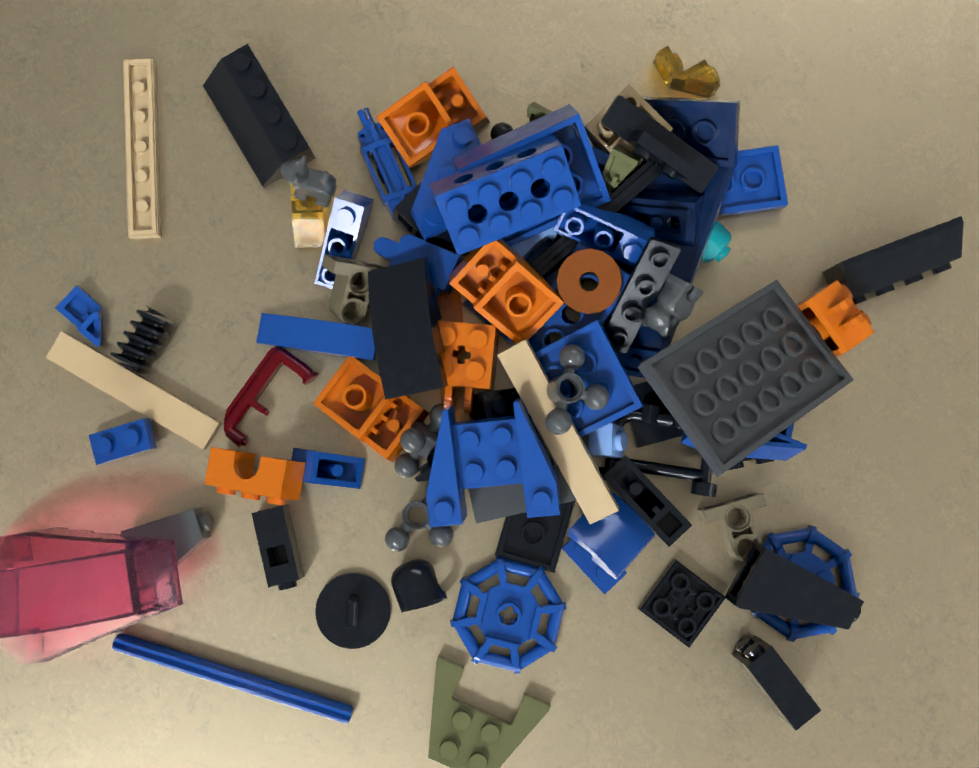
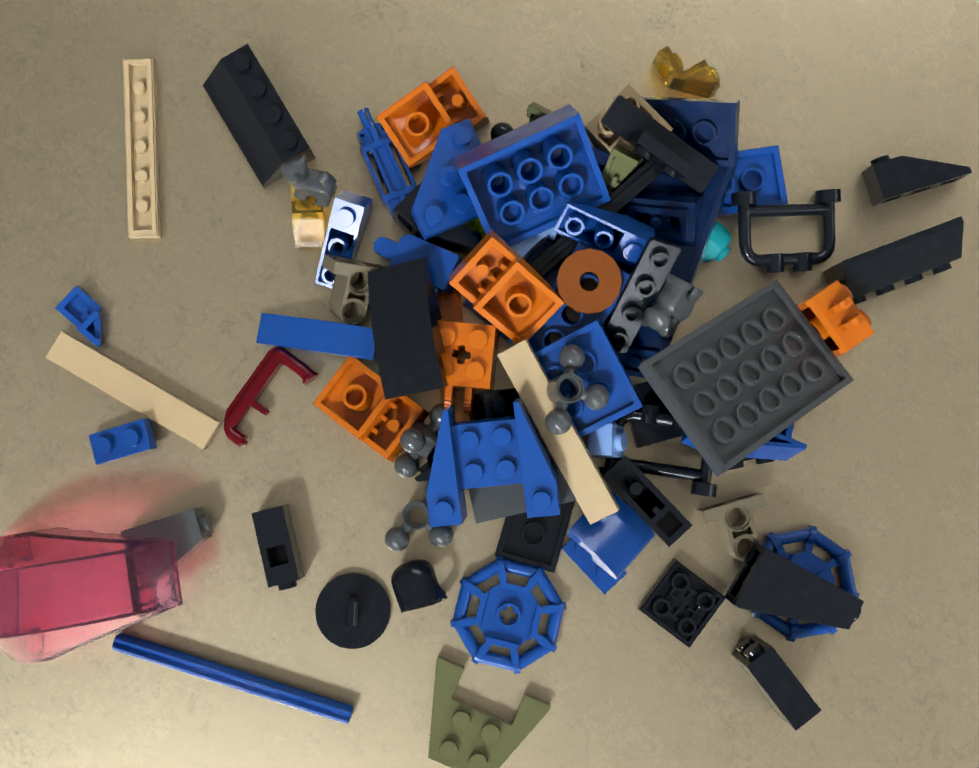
(142, 340): black piece -> none
(275, 479): orange arch -> none
(330, 468): blue slope -> none
(521, 208): blue brick -> none
(774, 263): none -> black bar
(905, 176): none -> black slope

